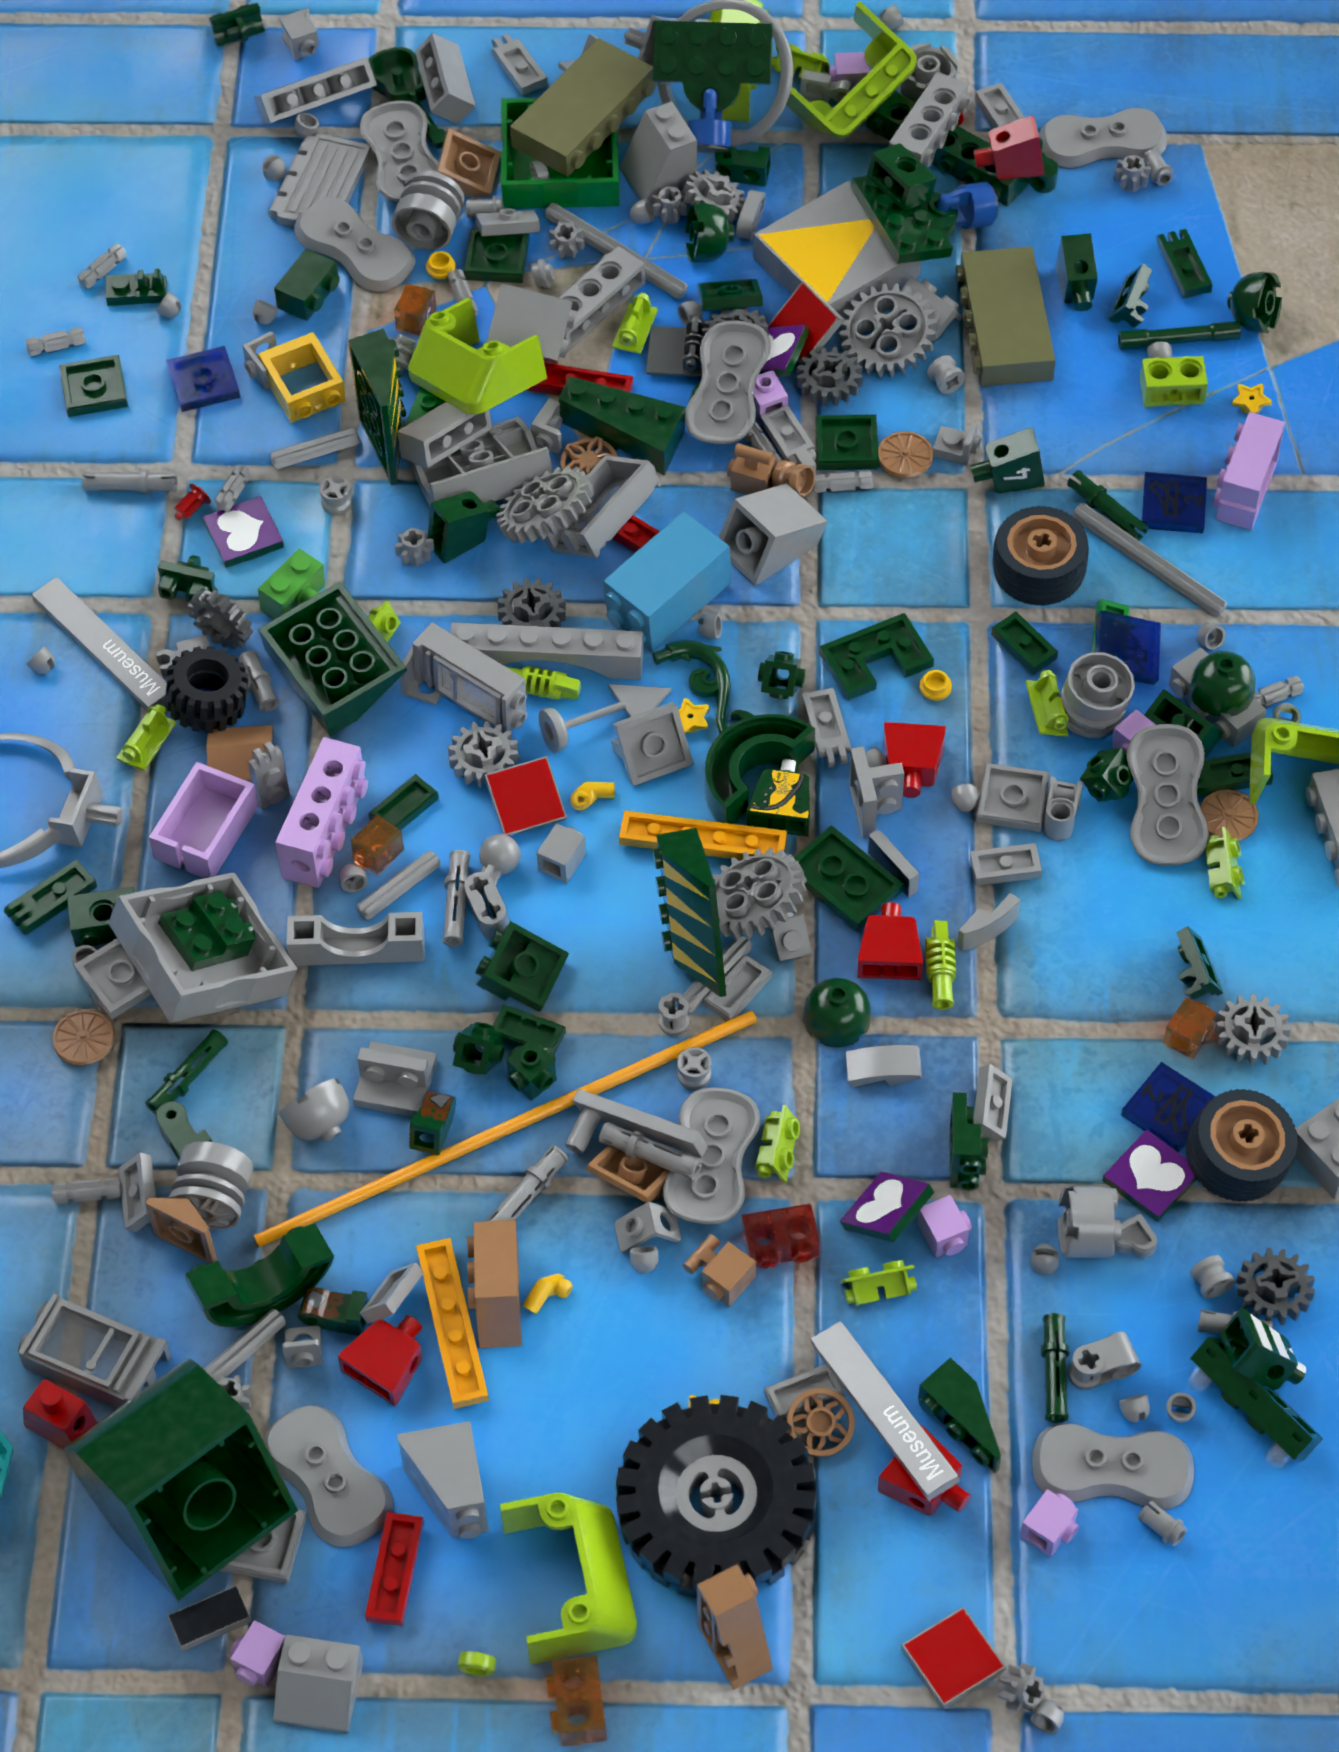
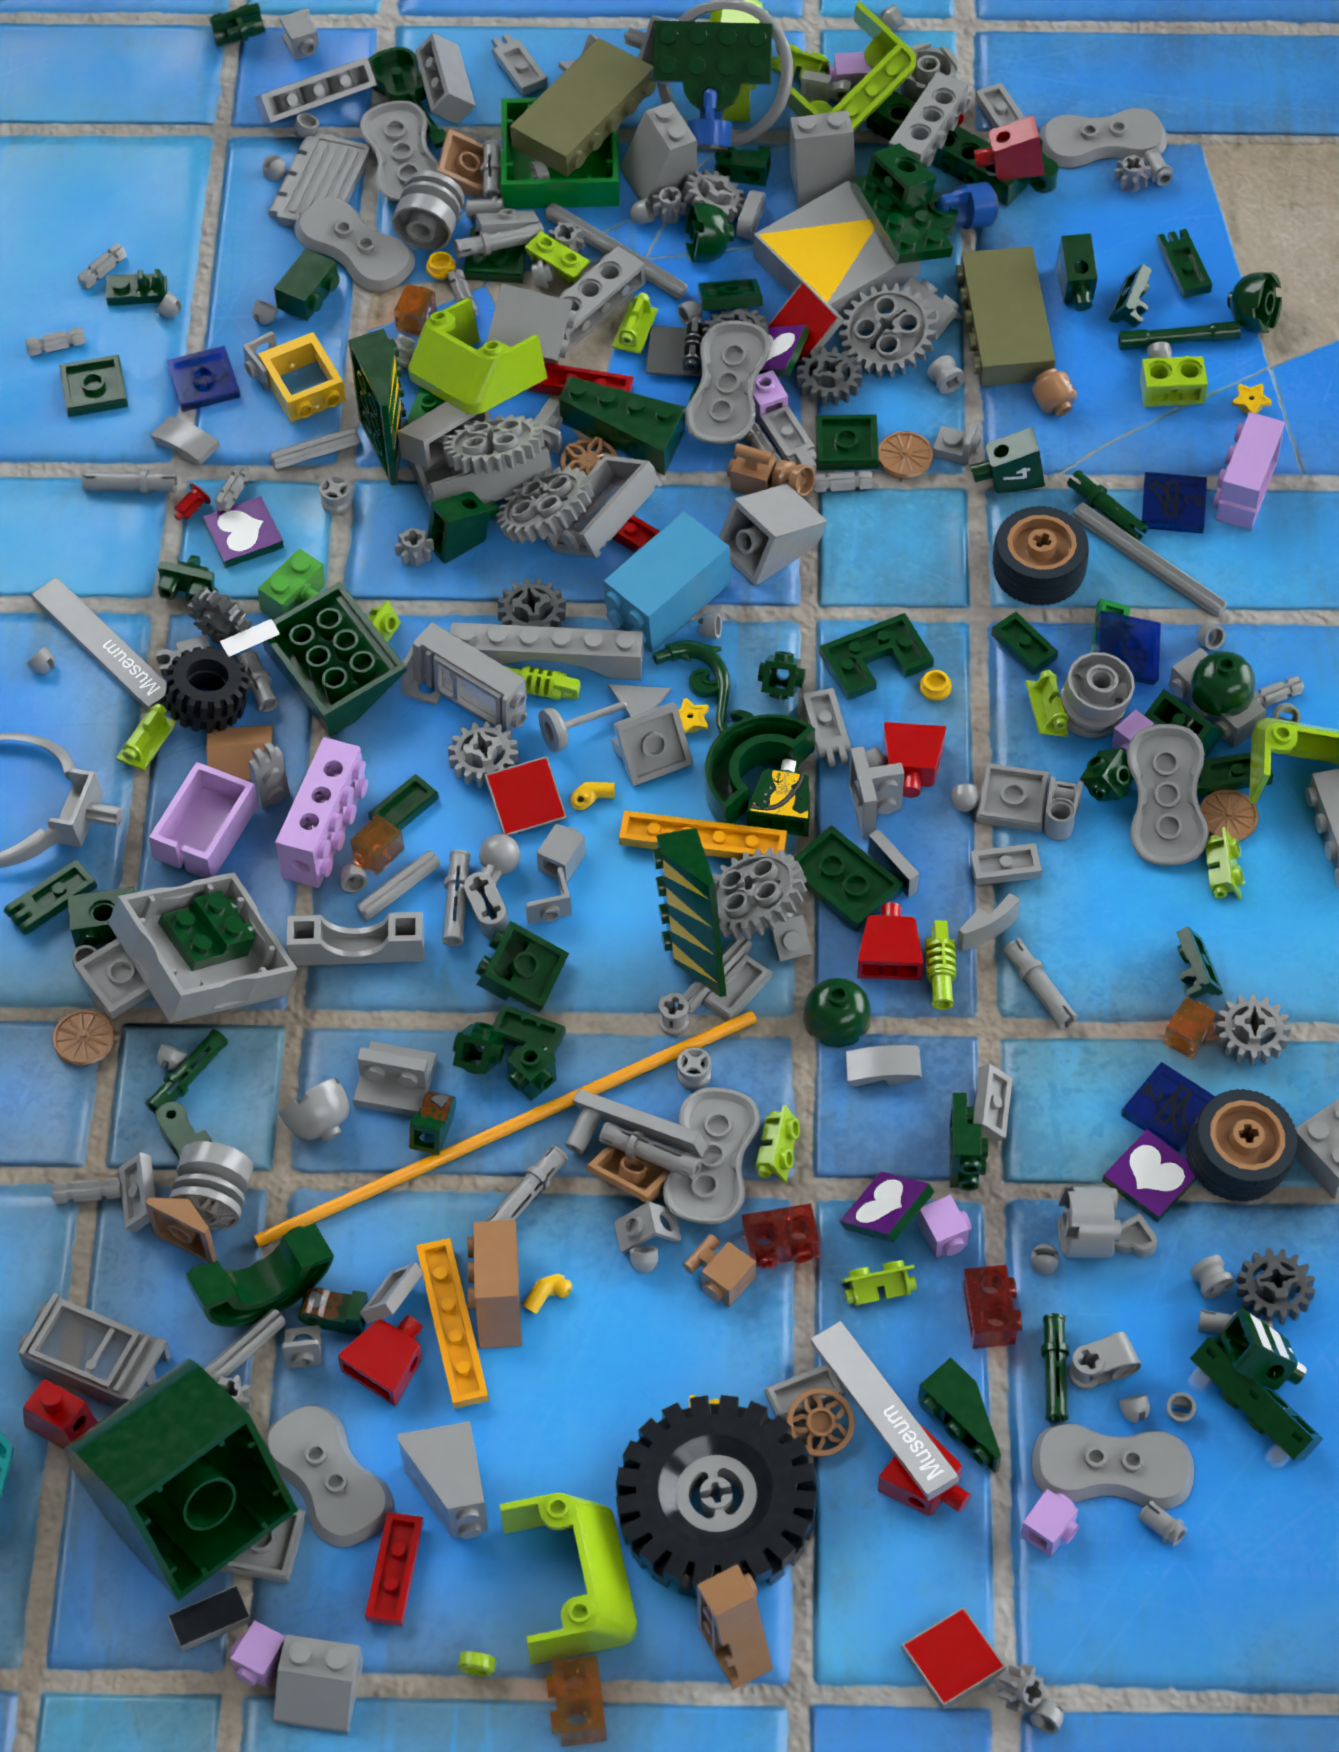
(172, 1055): none -> light grey hinge
(188, 440): none -> light grey slope
(250, 637): none -> white sticker
(491, 169): none -> light grey pin
(494, 444): none -> light grey gear
(498, 240): none -> light grey pin
(552, 907): none -> light grey bracket
(565, 260): none -> lime hinge
(820, 154): none -> light grey slope
(986, 1306): none -> clear red brick
(1032, 972): none -> light grey pin
(1054, 392): none -> medium nougat head

